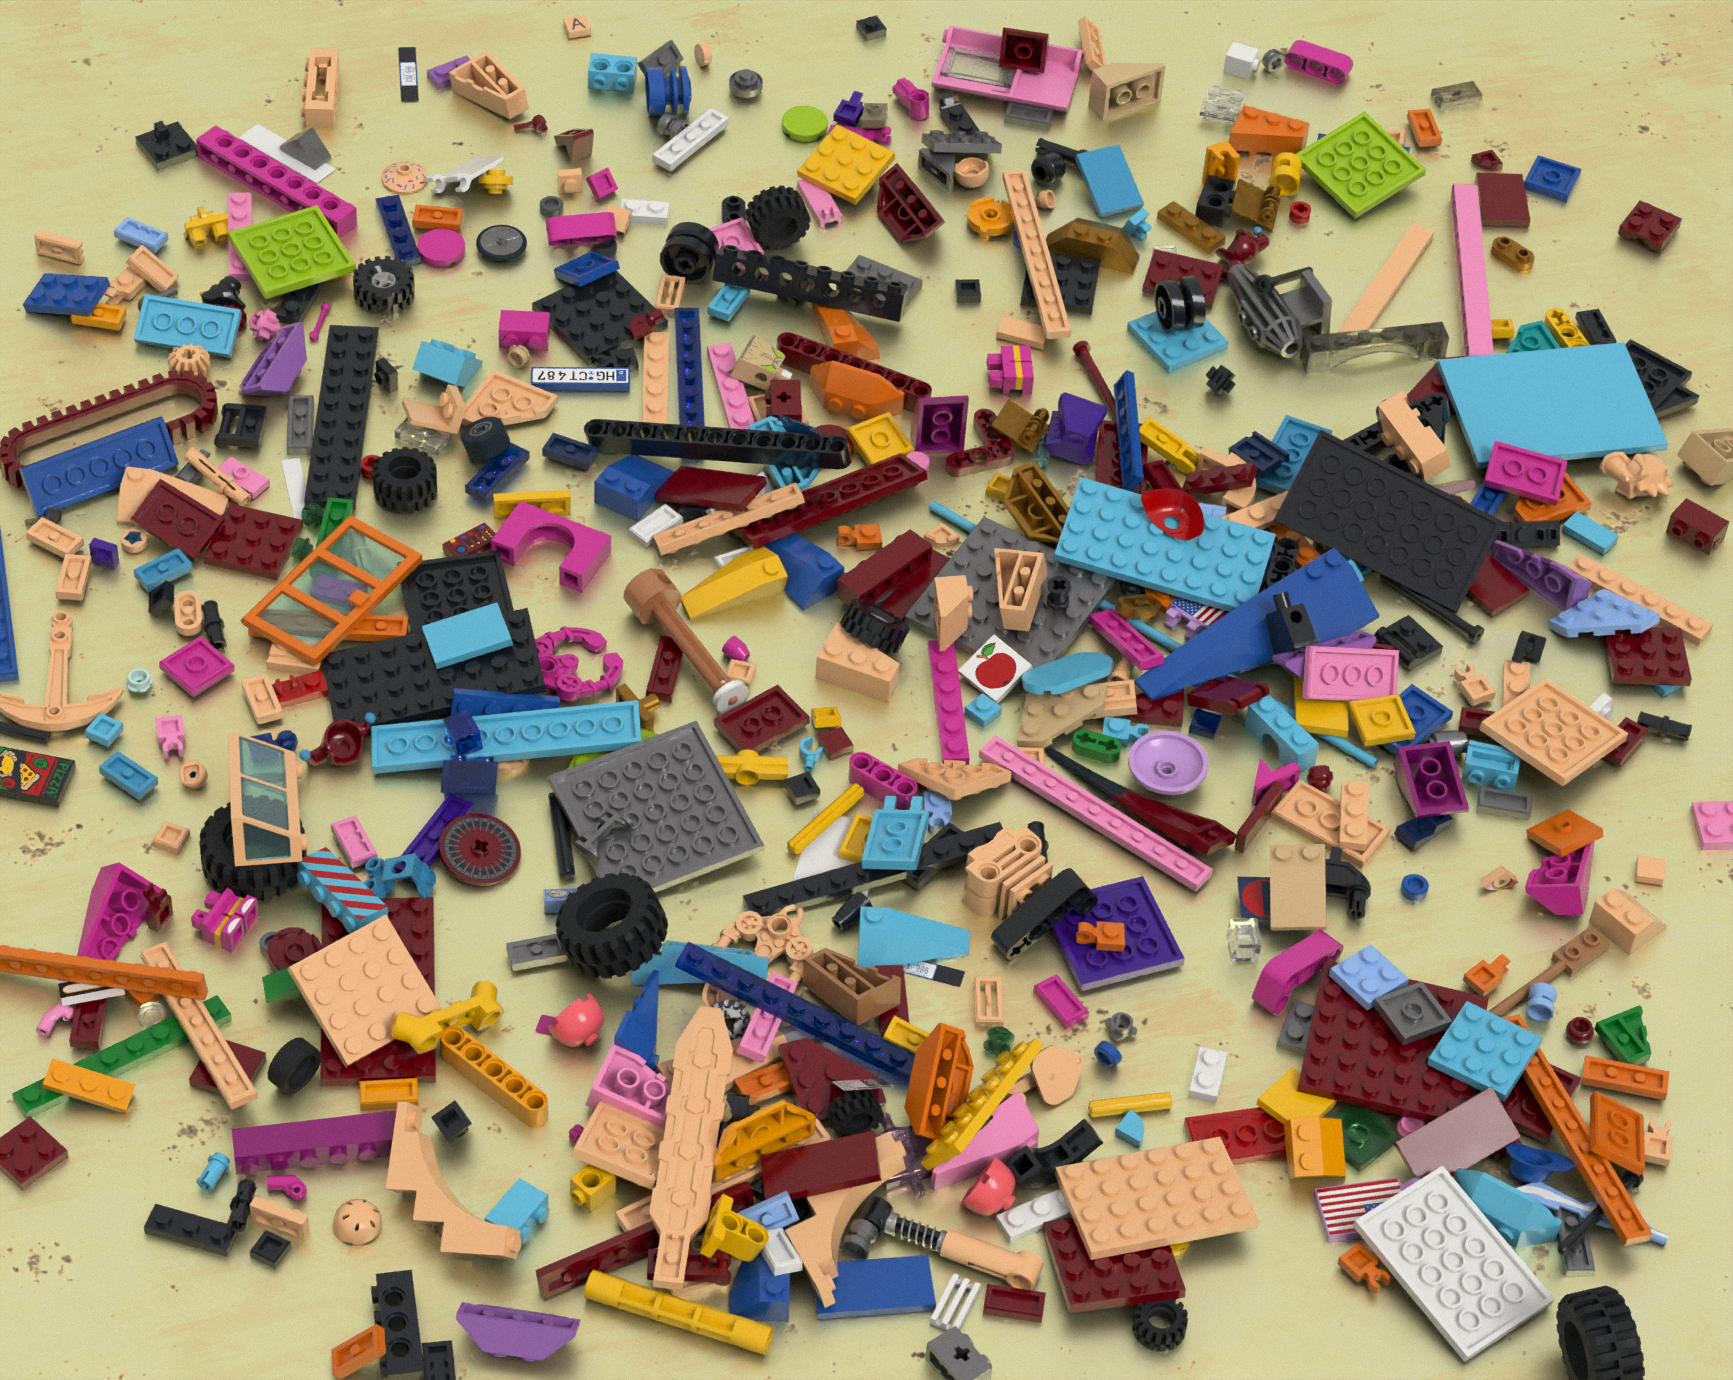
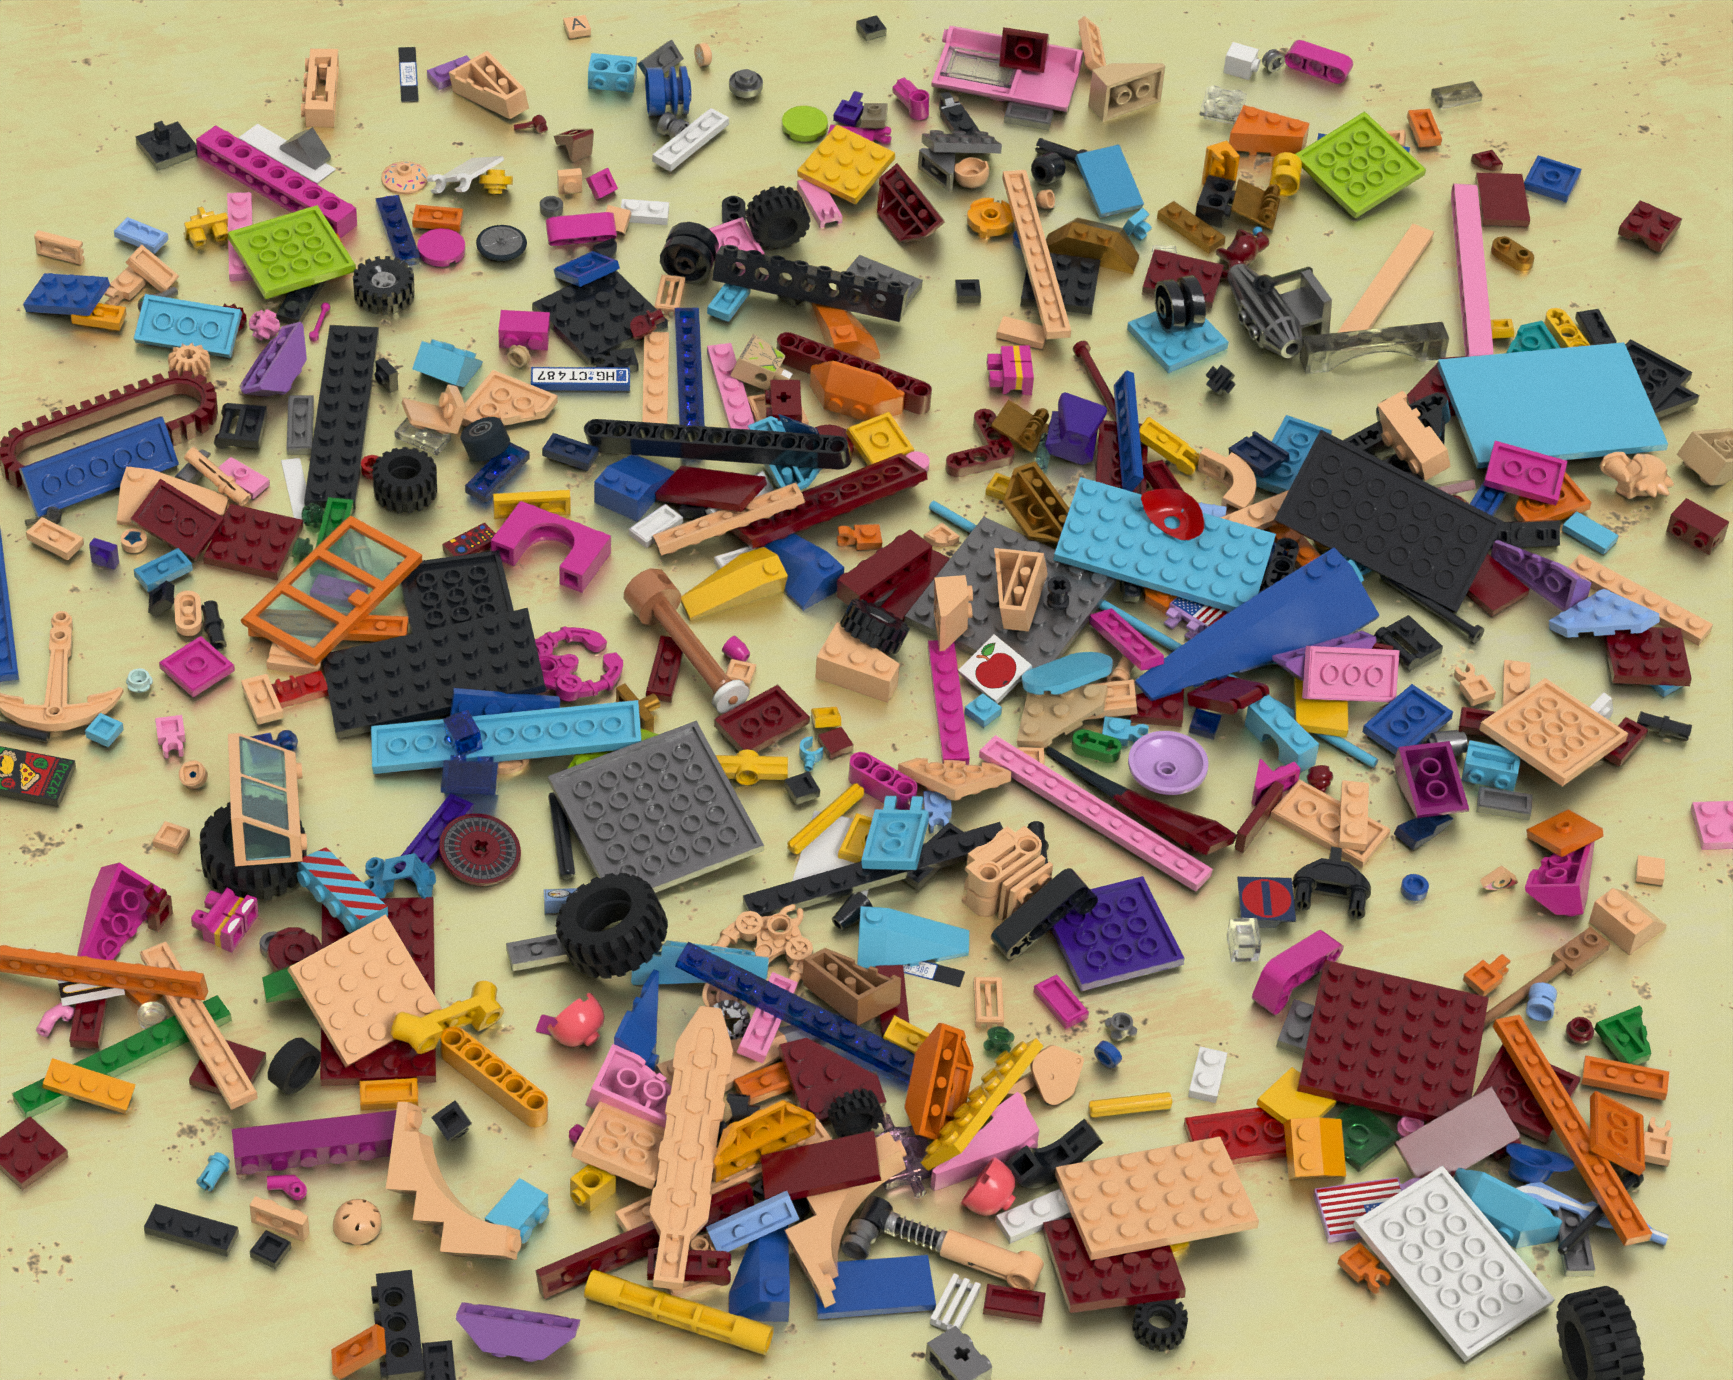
(73, 577): light nougat plate -> none
(128, 775): dark azure plate -> none
(224, 292): black animal -> none
(241, 1205): black pin -> none
(341, 743): dark red piece -> none
(353, 841): bright pink plate -> none
(467, 635): medium azure tile -> none
(589, 843): flat silver piece -> none
(732, 1233): yellow tile -> none
(780, 1253): white tile -> none
(863, 1084): sticker -> none
(939, 424): magenta slope -> none
(1106, 935): orange plate -> none
(1131, 1128): medium azure tile -> none
(1137, 606): pearl gold plate -> none
(1220, 479): dark red plate -> none
(1289, 625): black torso -> none
(1298, 887): tan slope -> none
(1303, 216): red bush -> none
(1368, 976): light blue plate -> none
(1381, 720): yellow tile -> none
(1412, 1013): flat silver plate -> none
(1485, 1050): medium azure plate -> none
(1529, 647): black bracket -> none

